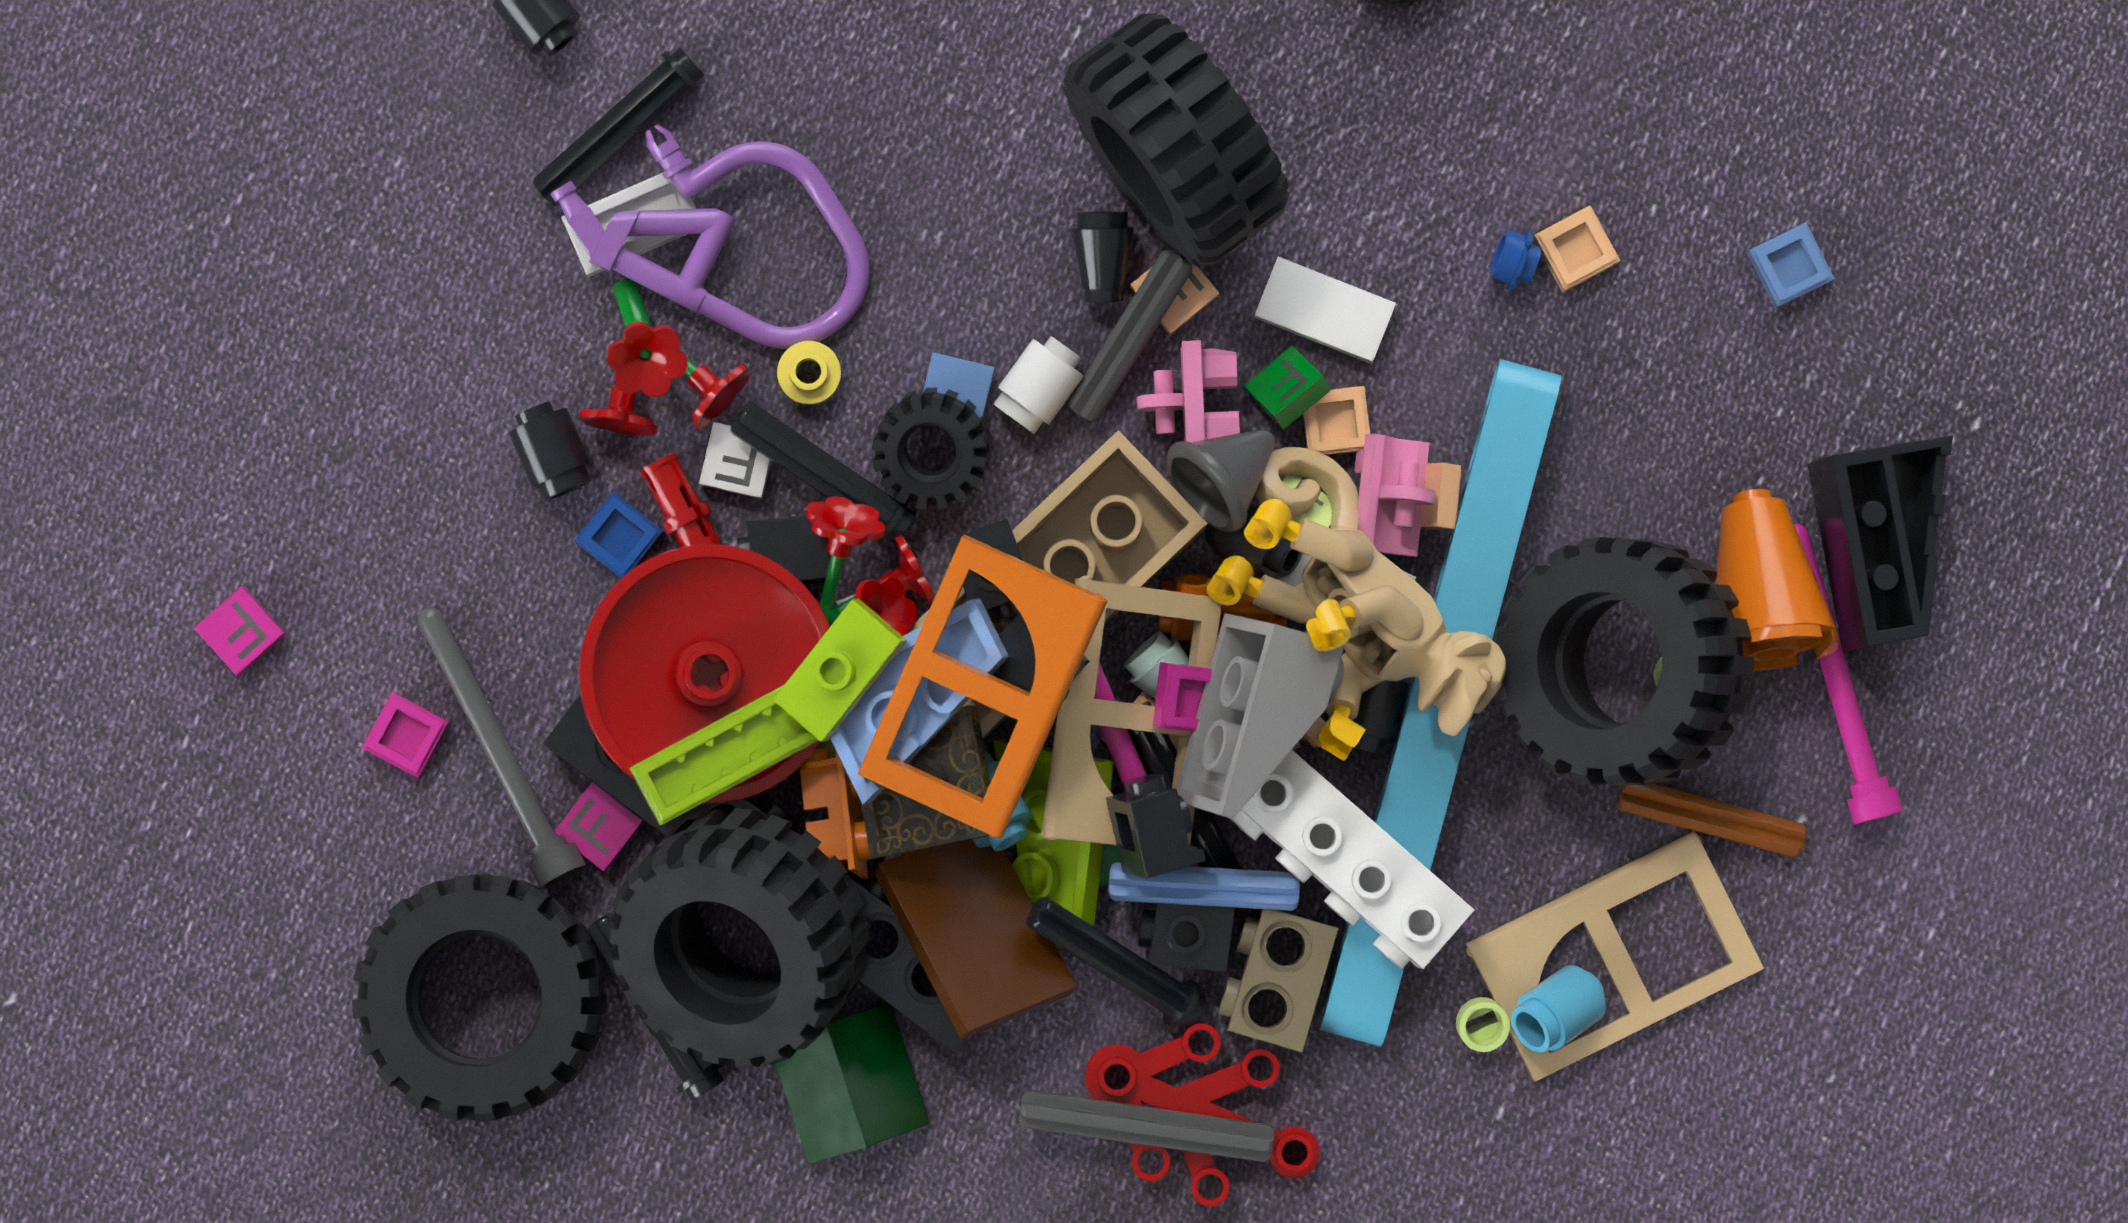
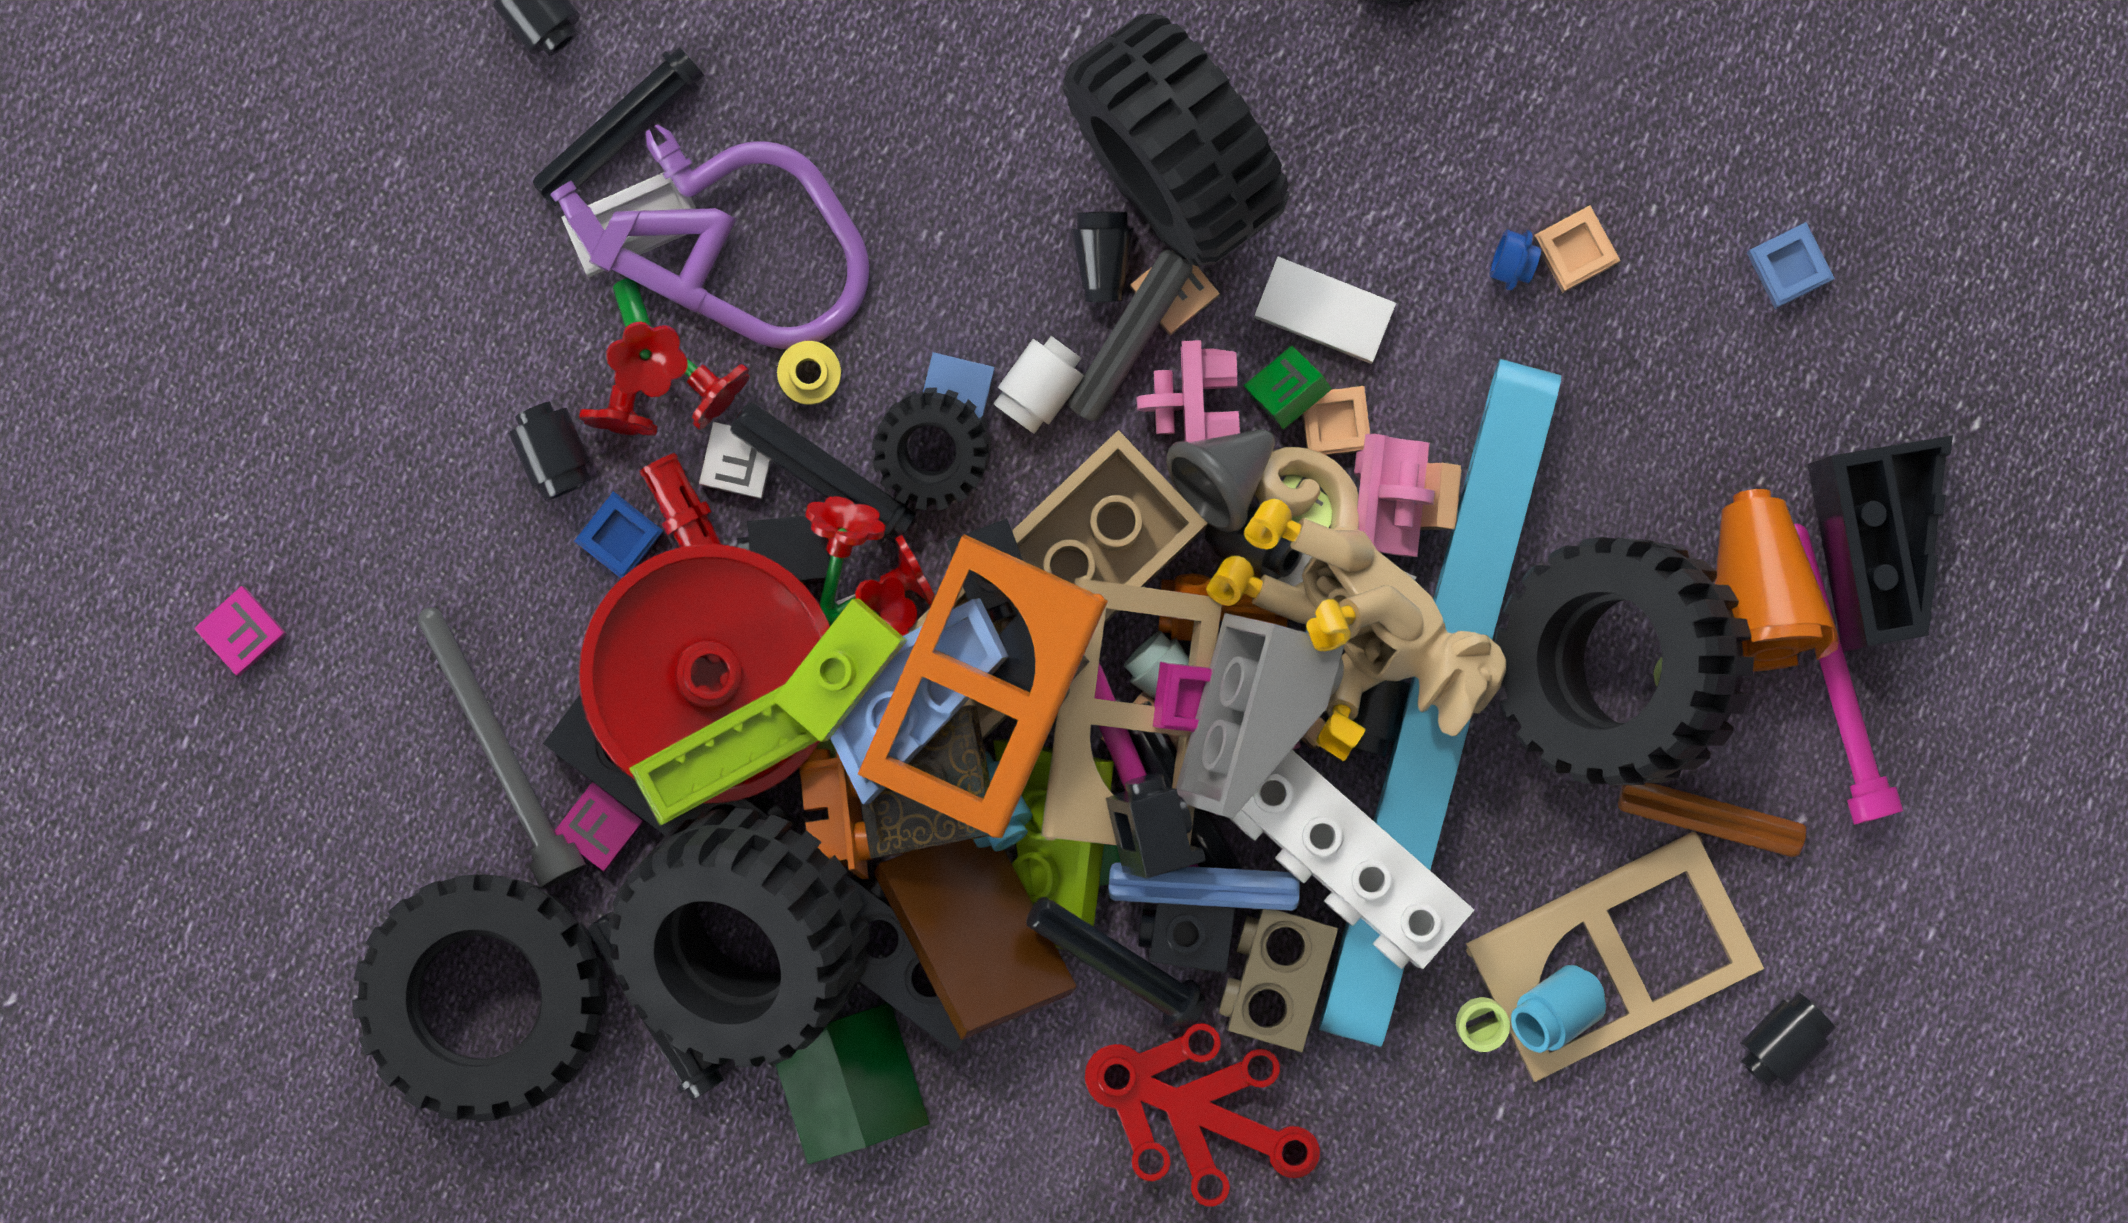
(406, 735): dark pink tile -> none
(1146, 1125): dark grey axle -> none
(1786, 1041): none -> black brick

